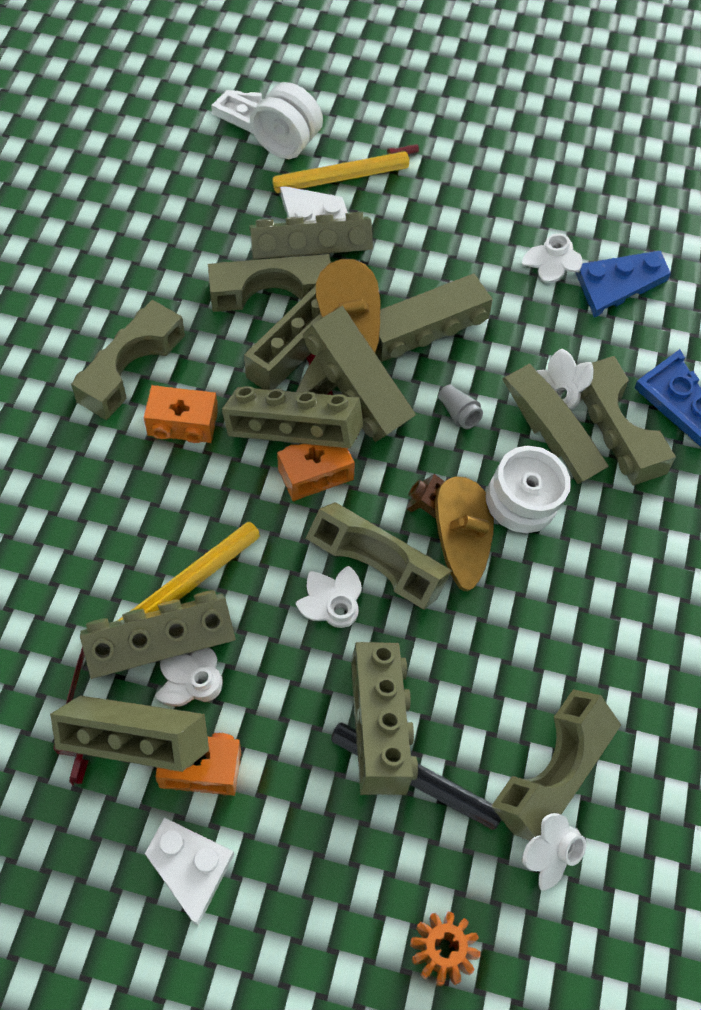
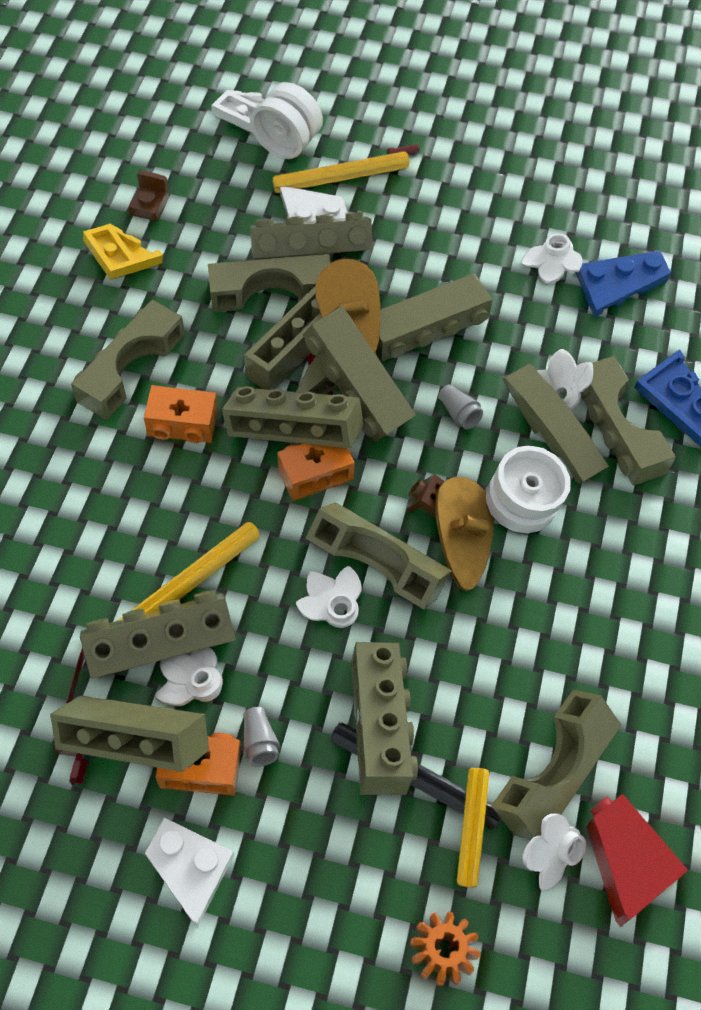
(119, 252): none -> yellow wing
(150, 196): none -> reddish brown bracket
(260, 741): none -> light grey cone
(473, 827): none -> yellow axle
(630, 857): none -> red slope

